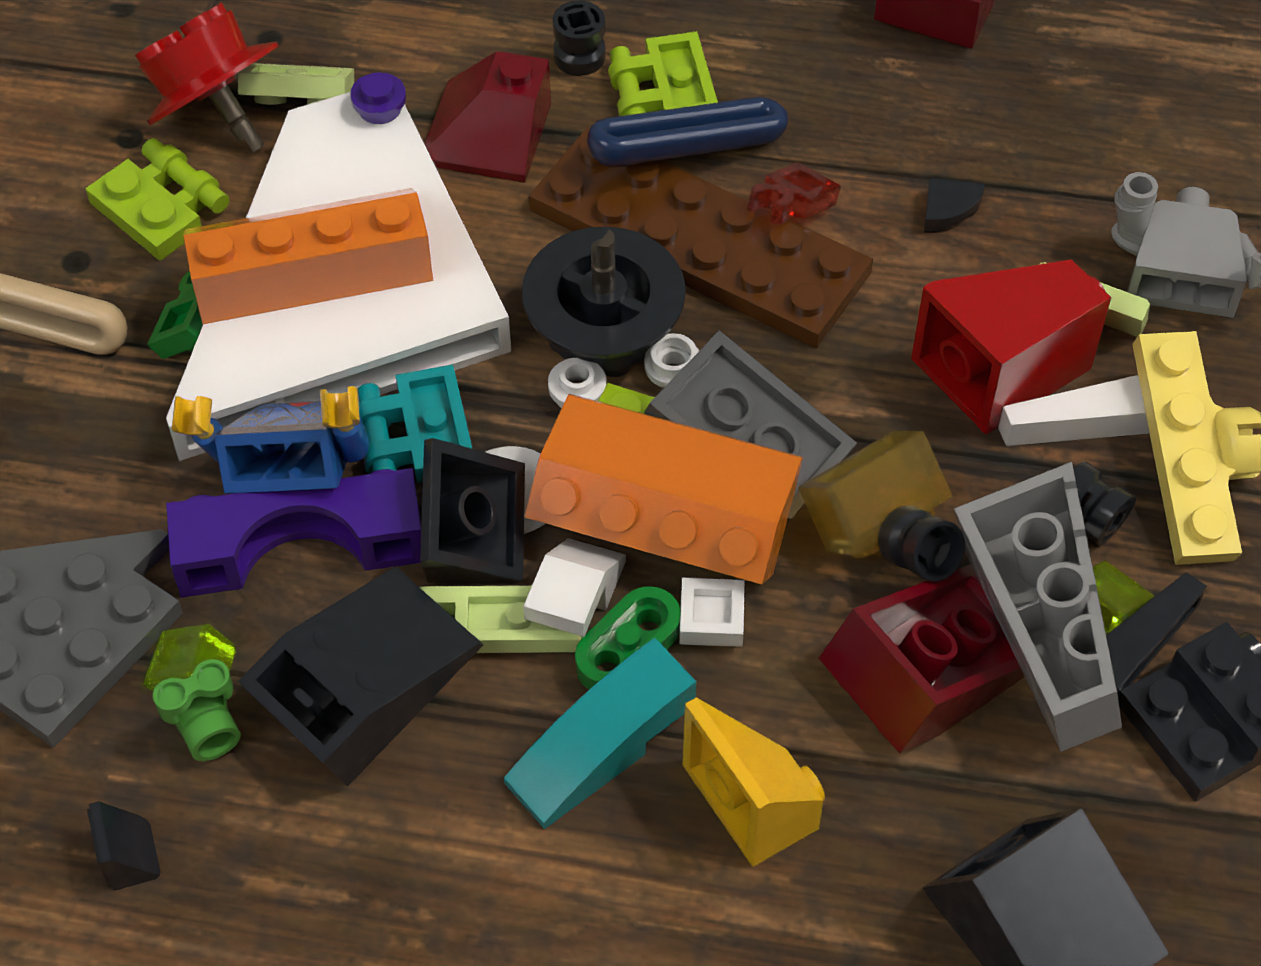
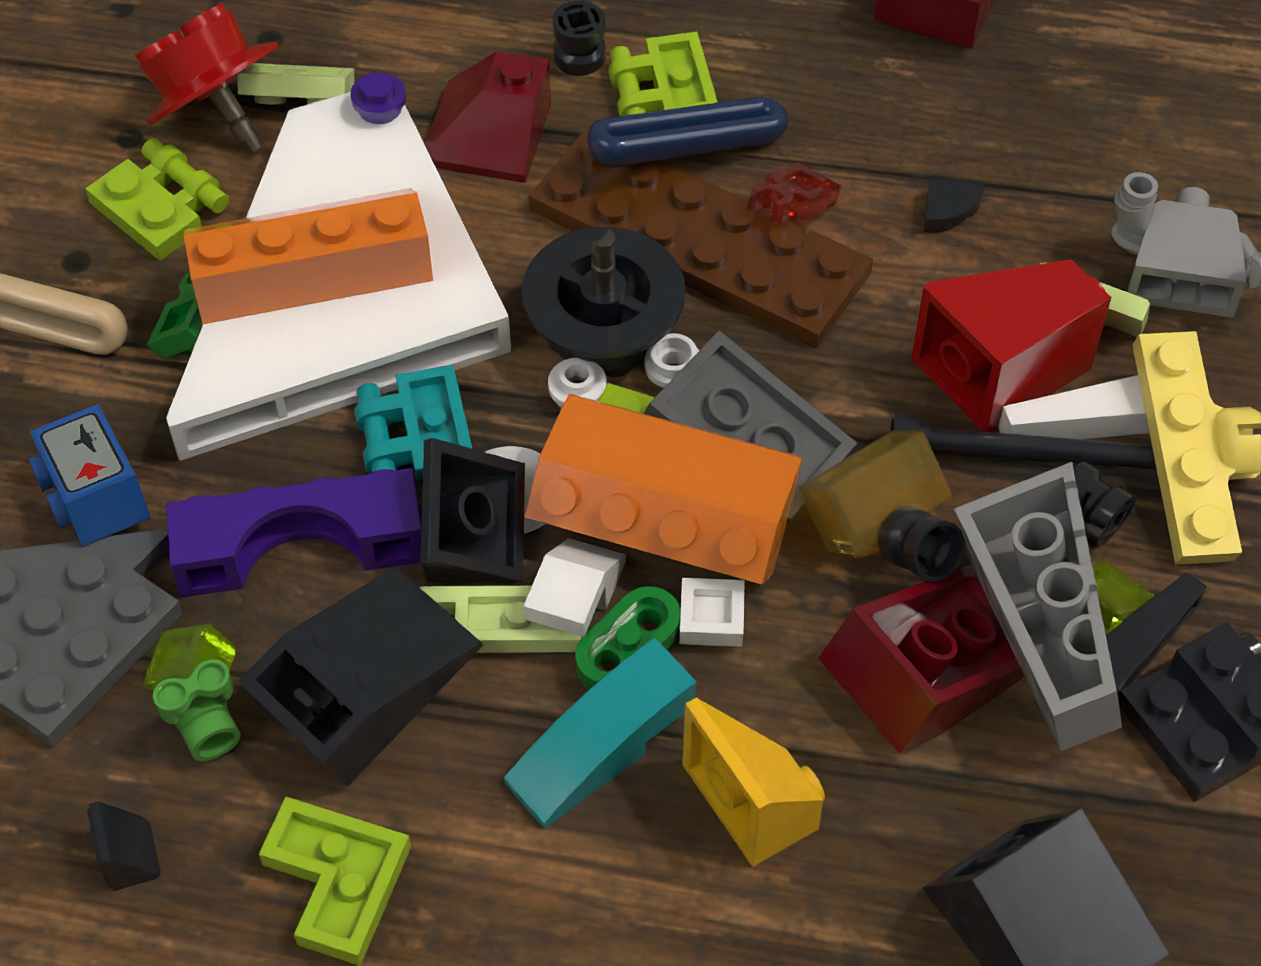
(89, 475): none -> blue brick
(279, 442): blue torso -> none
(353, 873): none -> lime plate
(1027, 445): none -> black piece

